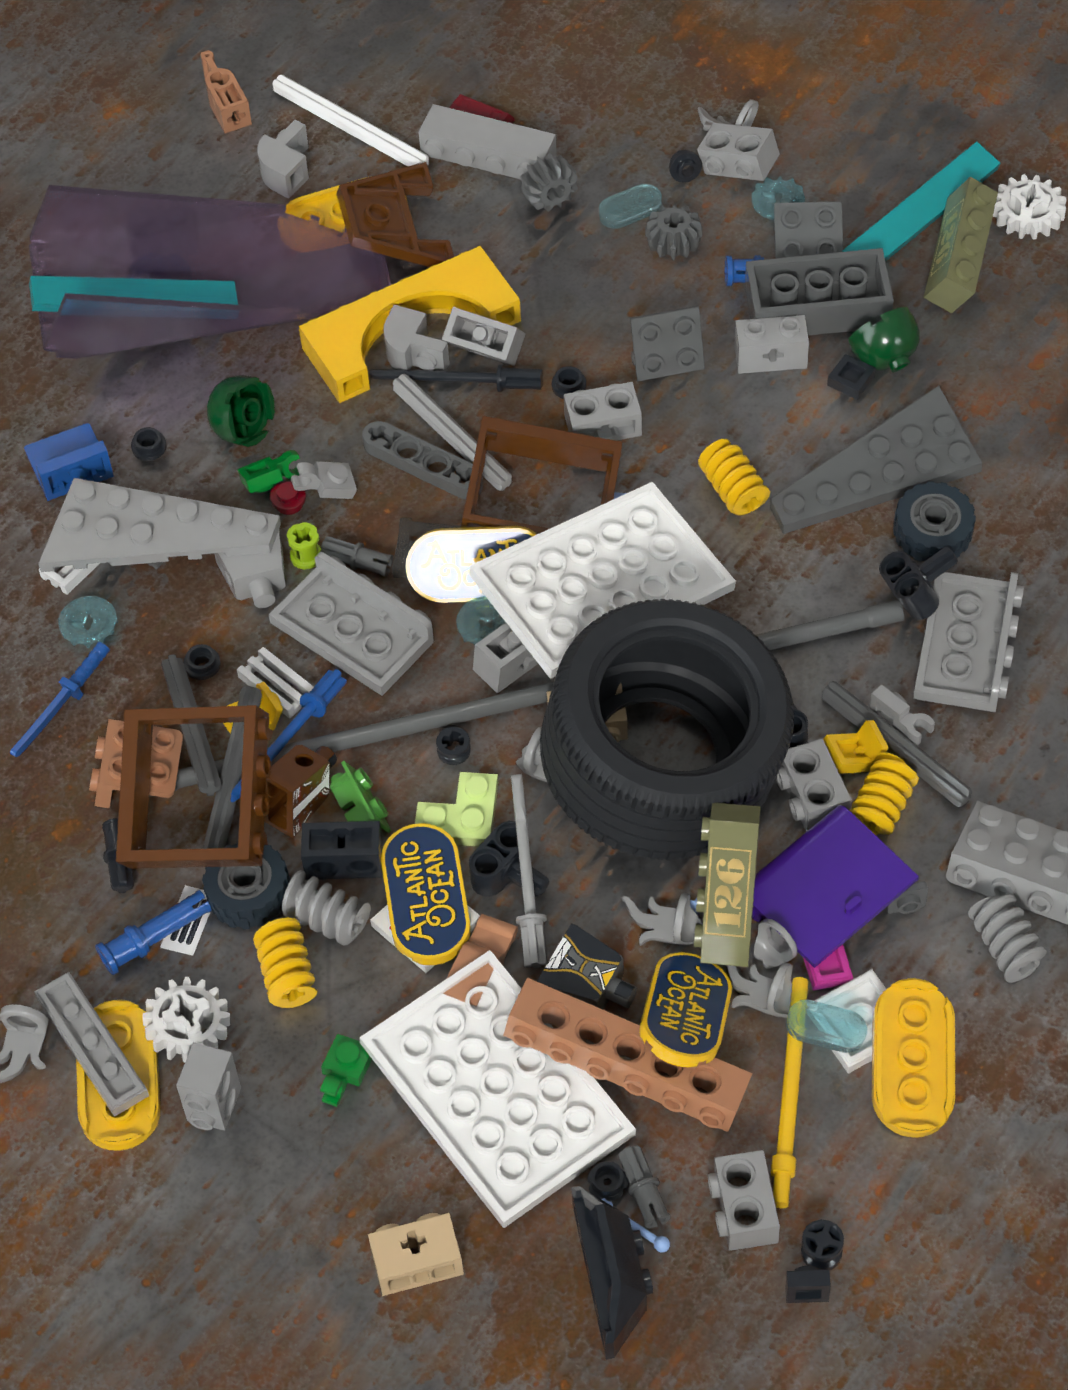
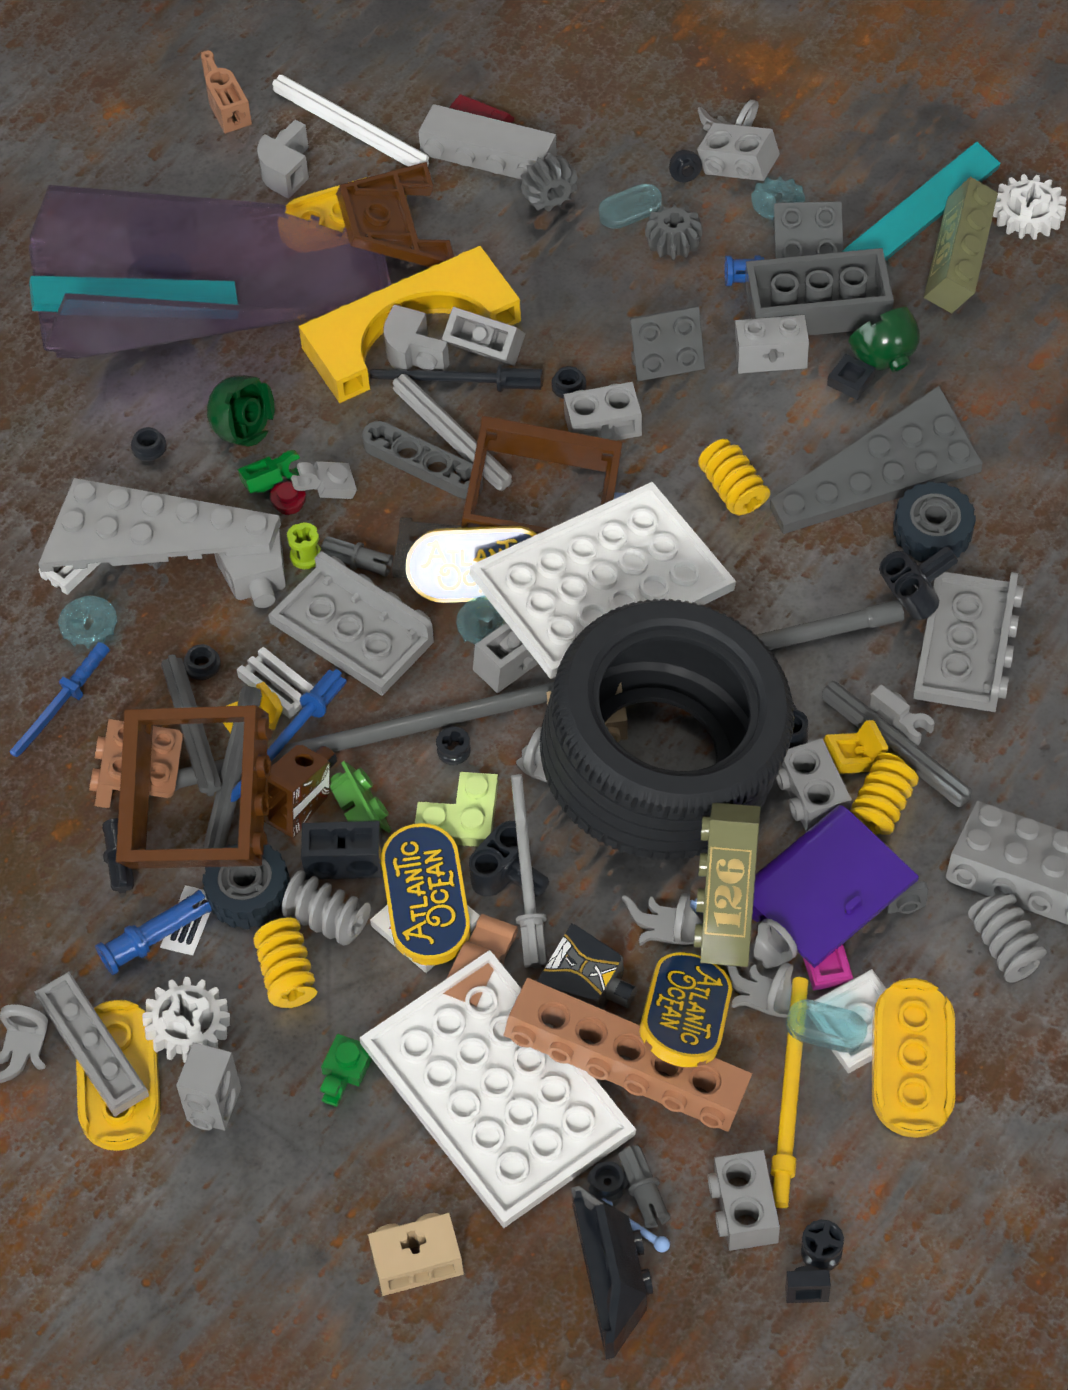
(67, 457): blue bracket -> none

